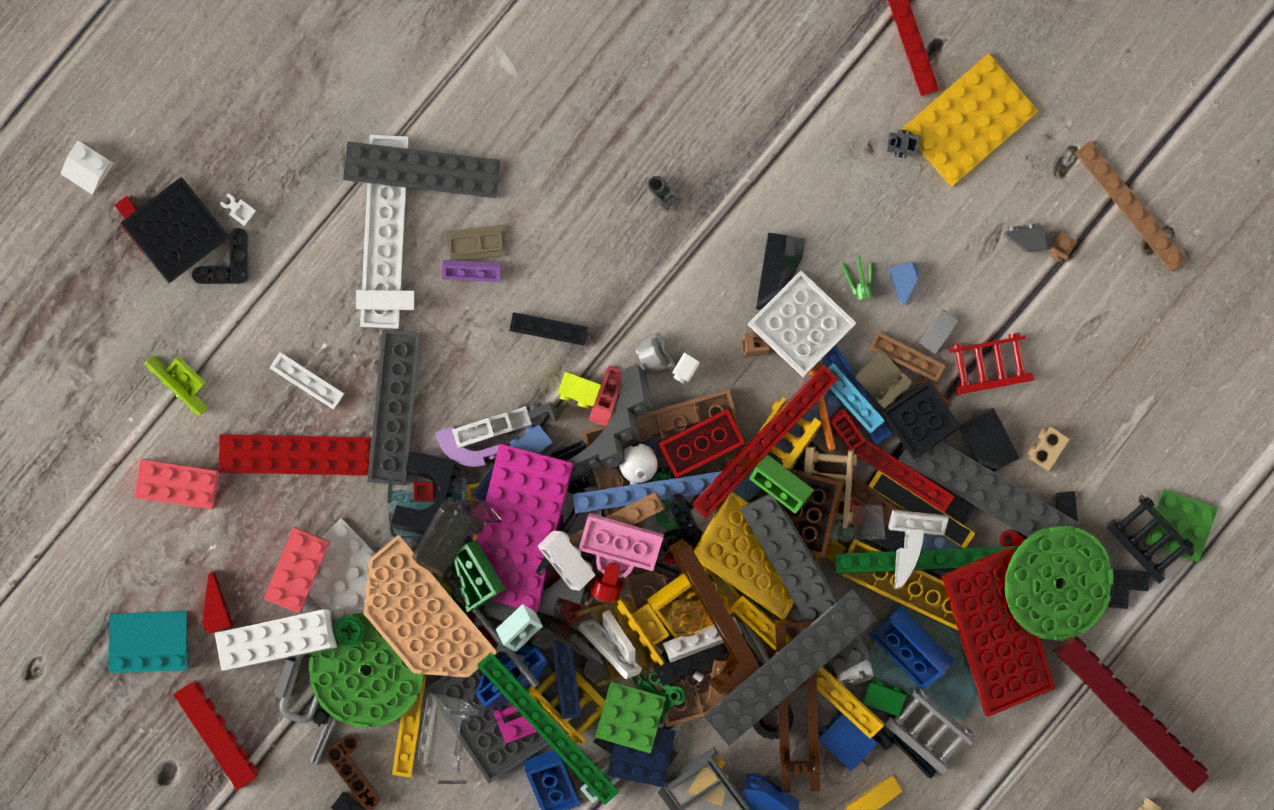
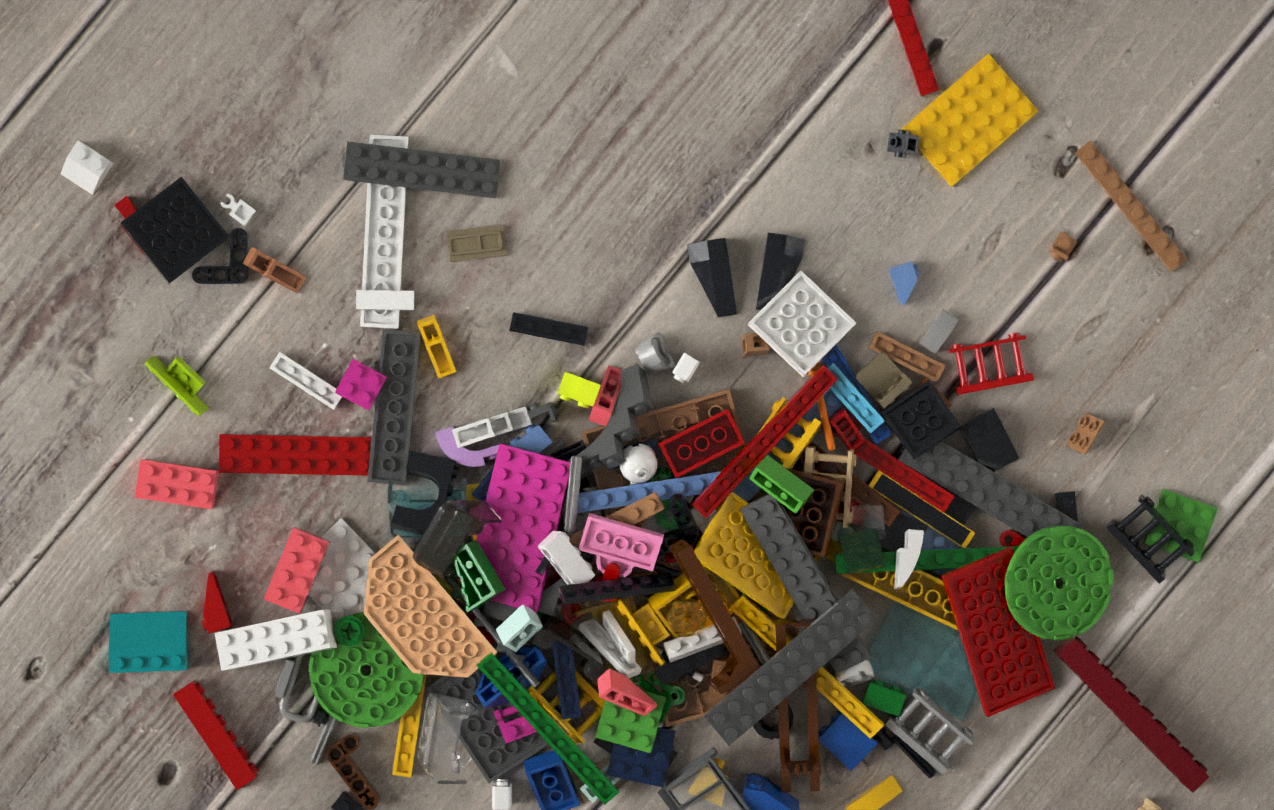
(274, 270): none -> nougat slope
(361, 384): none -> dark pink plate
(423, 491): red plate -> none
(436, 346): none -> yellow slope
(471, 271): medium lavender plate -> none
(502, 794): none -> white brick
(573, 494): none -> light grey axle
(616, 588): none -> black plate
(623, 692): none -> coral slope
(663, 193): dark grey piece -> none
(713, 270): none -> black wedge
(861, 551): none -> clear green plate
(863, 289): bright green plant -> none
(911, 647): blue slope -> none
(929, 523): white tile -> none
(1028, 239): dark grey slope -> none
(1052, 451): tan brick -> none
(1085, 433): none -> medium nougat hinge
(1123, 582): black plate -> none

